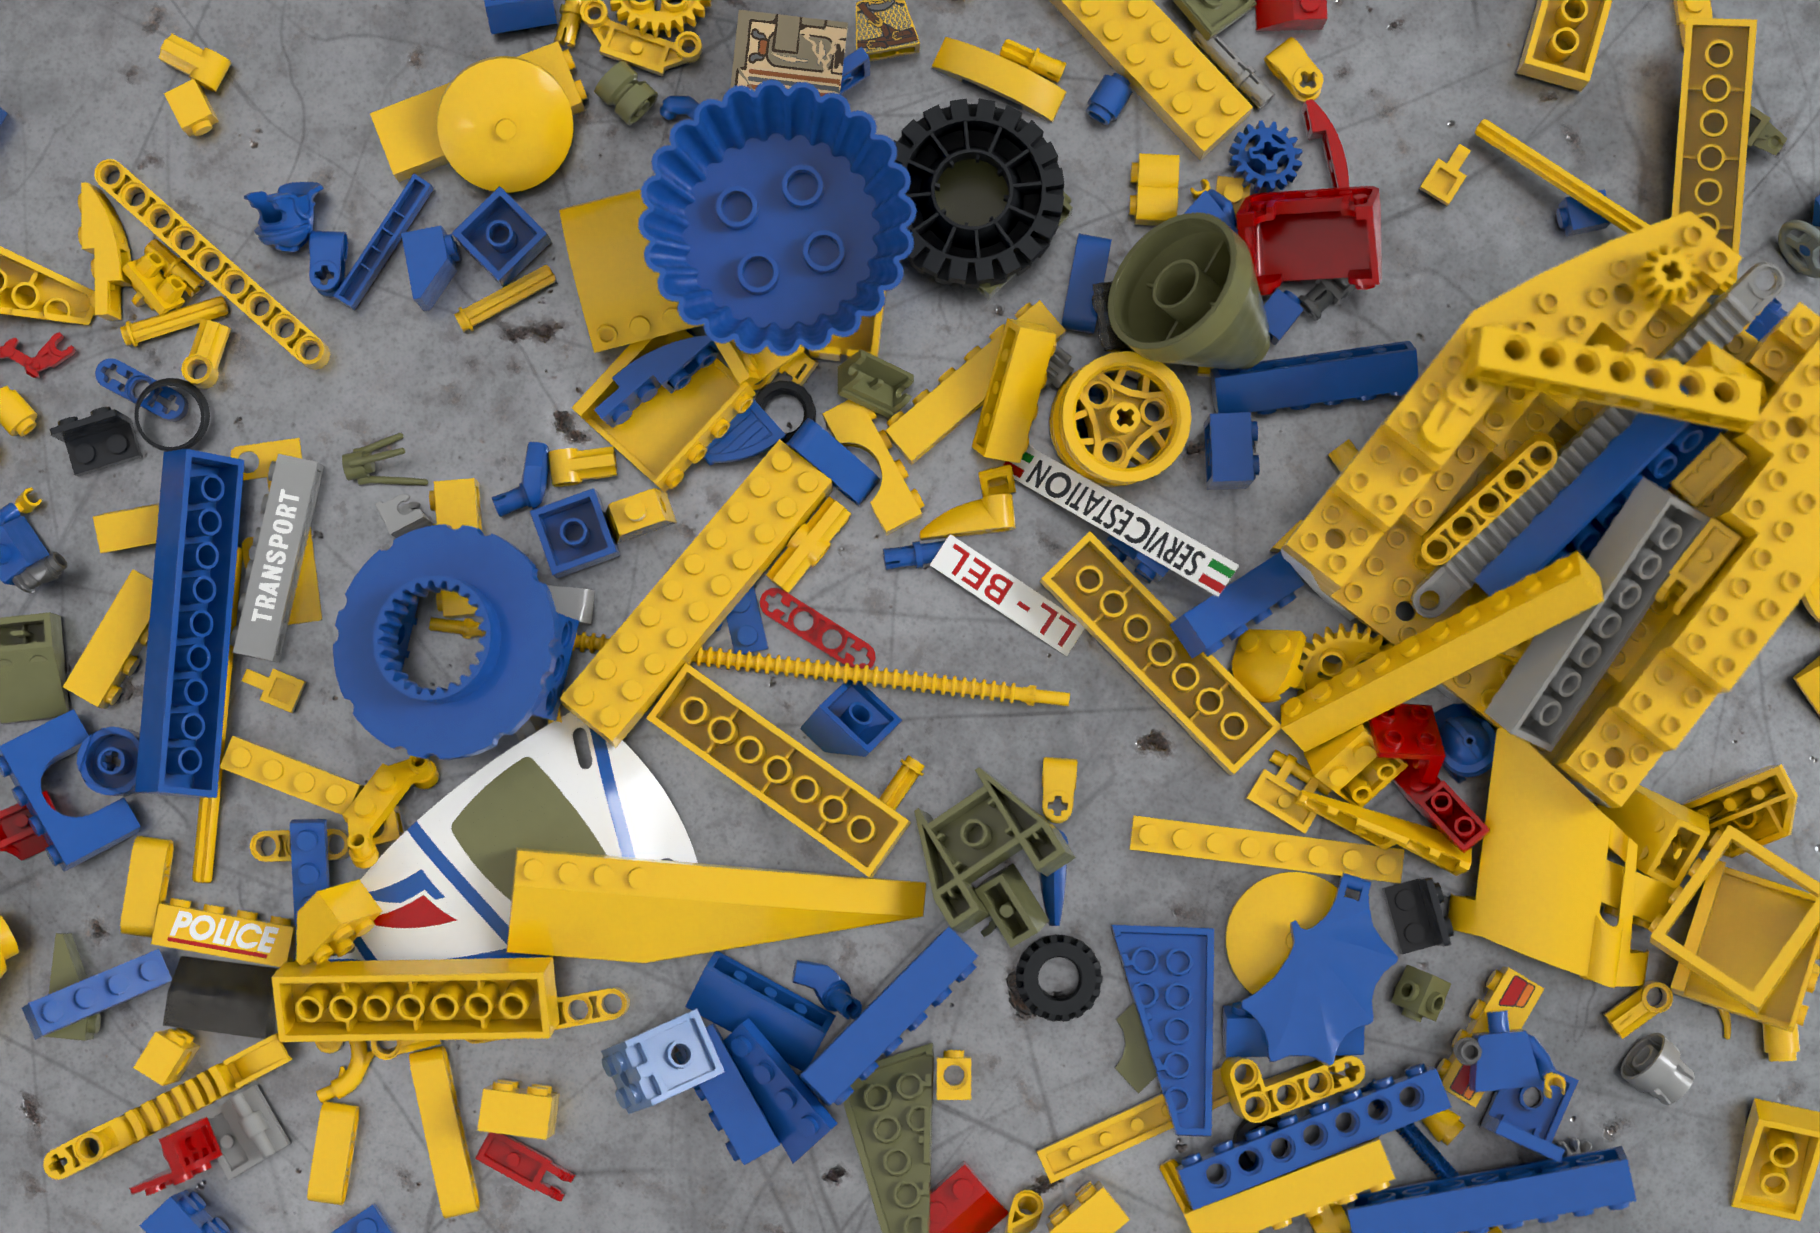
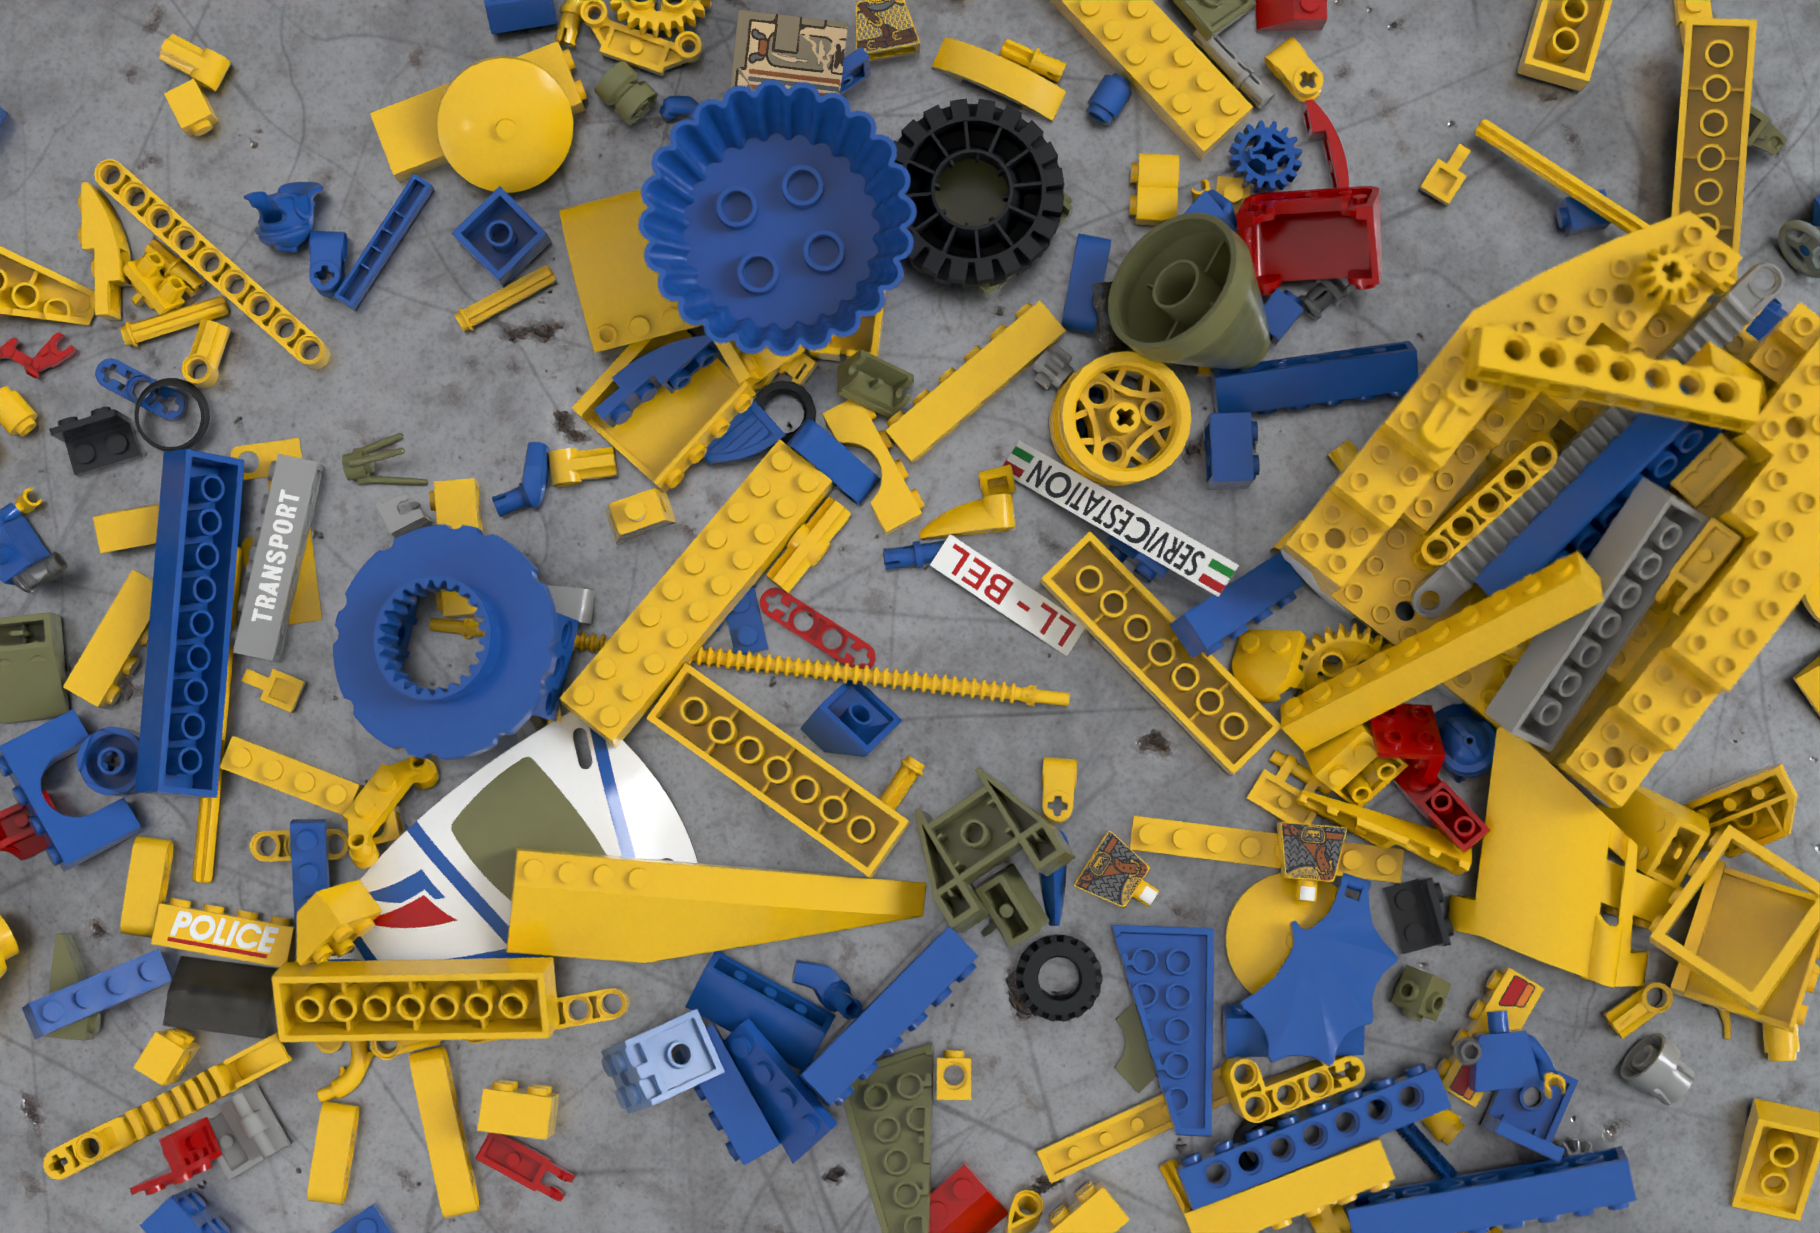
(430, 263): blue slope -> none
(575, 533): blue brick -> none
(1014, 390): yellow brick -> none
(1116, 874): none -> torso
(1309, 855): none -> torso

